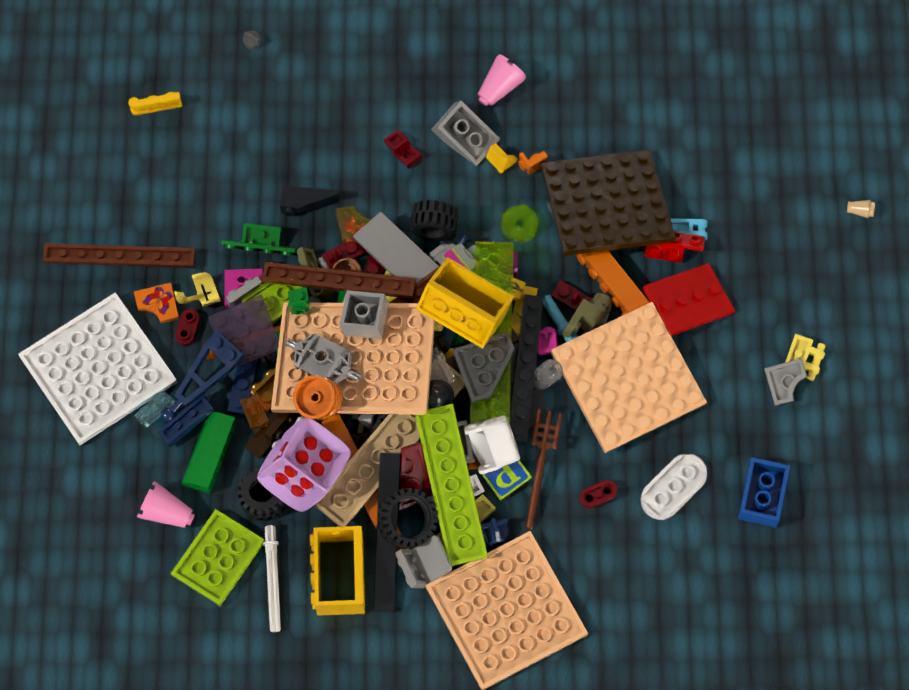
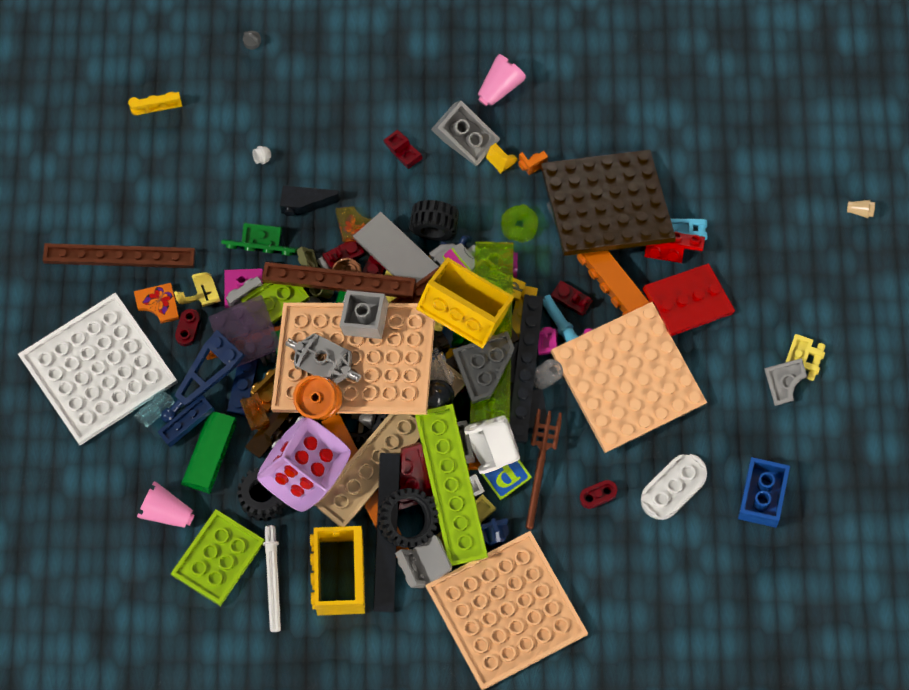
(261, 155): none -> white plate
(299, 301): green bracket -> none
(589, 314): olive plate -> none

